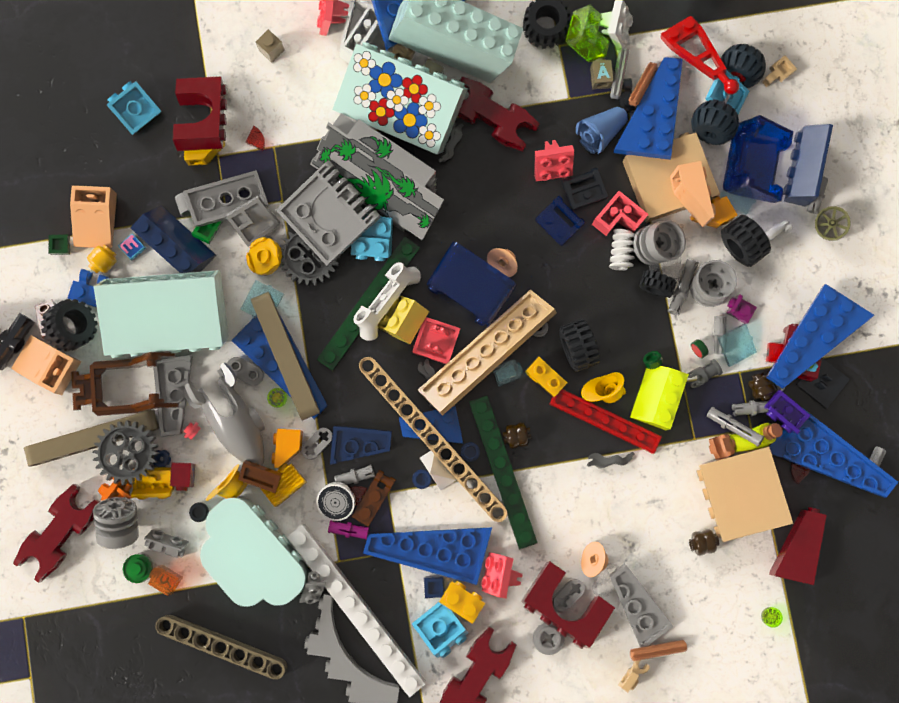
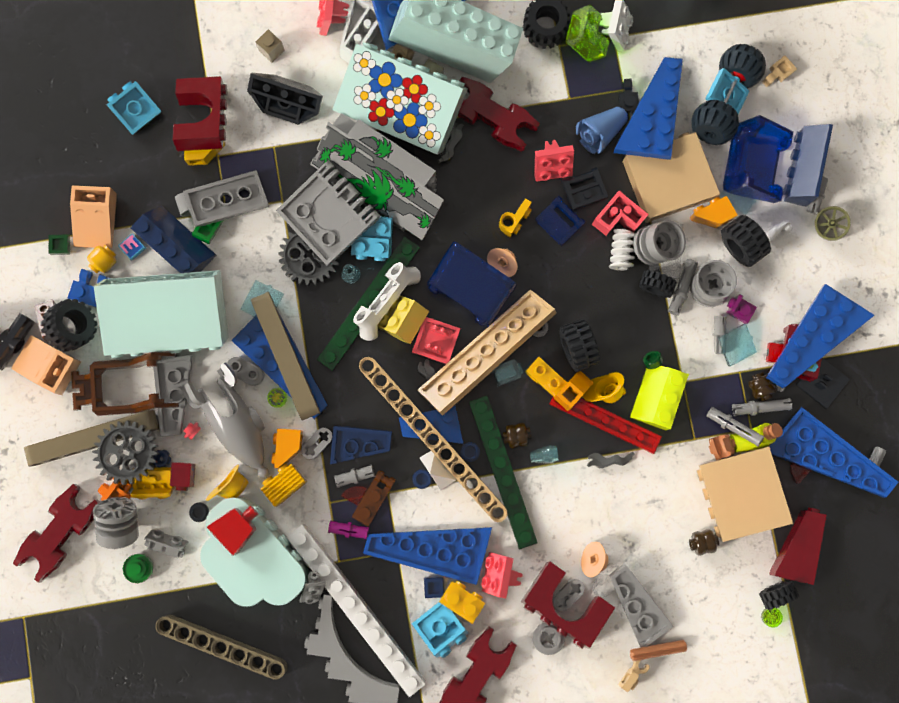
(164, 580): clear orange brick -> none
(234, 529): none -> red torso
(252, 220): light grey plate -> none
(256, 139): clear red tile -> none
(260, 476): reddish brown tile -> none
(264, 256): yellow tile -> none
(284, 97): none -> black wedge
(336, 501): tile -> none
(350, 277): none -> clear light blue cone
(523, 212): none -> yellow plate
(546, 454): none -> clear light blue cone
(573, 390): none -> light orange slope
(601, 74): dark tan brick -> none
(619, 73): light grey axle -> none
(643, 84): nougat axle -> none
(686, 30): red plate -> none
(693, 192): light nougat slope -> none
(699, 348): dark green tile -> none
(705, 373): dark grey piece -> none
(779, 594): none -> black tyre
(787, 412): dark purple bracket -> none

